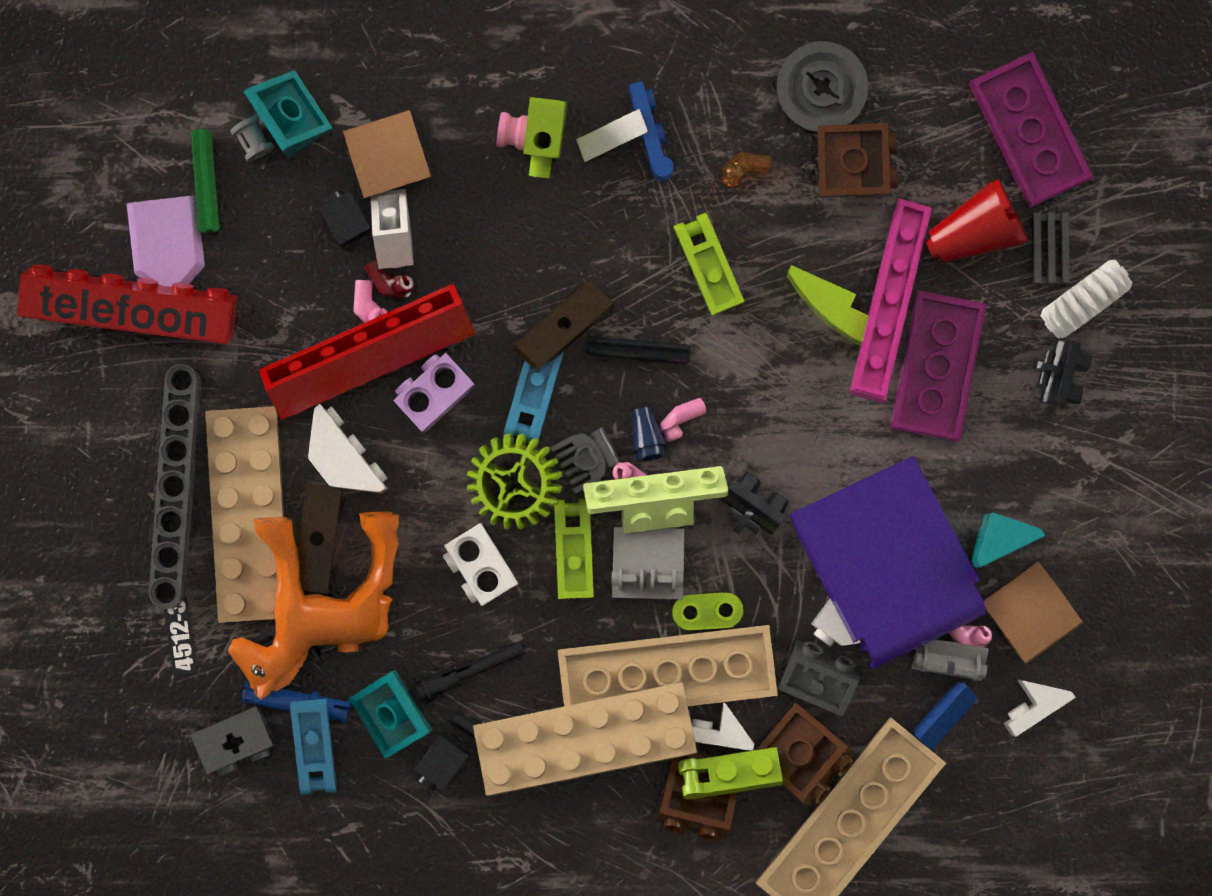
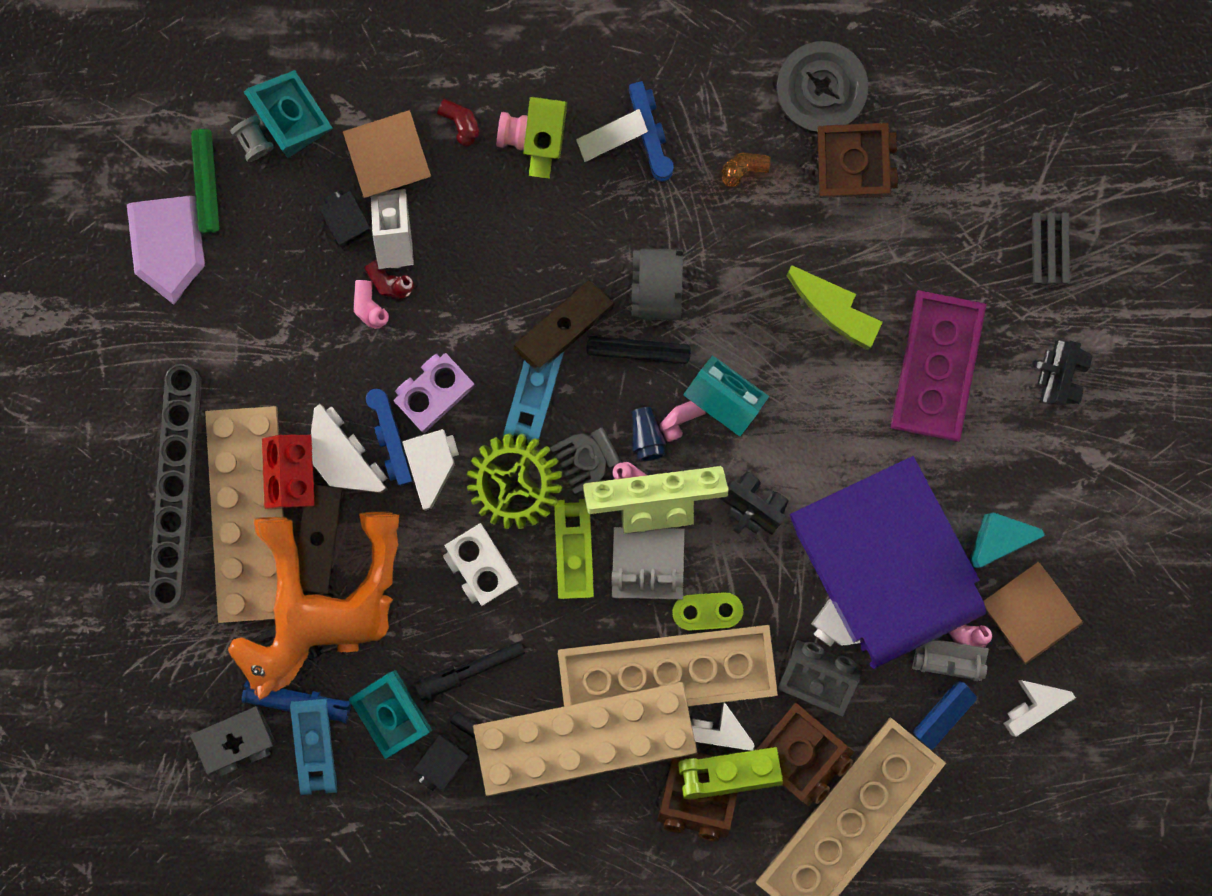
(127, 304): red brick -> none
(180, 638): black sticker -> none
(288, 471): none -> red brick
(366, 352): red brick -> none
(389, 436): none -> blue plate
(430, 463): none -> white slope
(464, 121): none -> dark red arm
(657, 284): none -> dark grey brick
(709, 265): lime plate -> none
(726, 395): none -> teal slope
(890, 301): dark pink tile -> none
(978, 226): red cone -> none
(1030, 130): magenta tile -> none
(1086, 299): white gear -> none

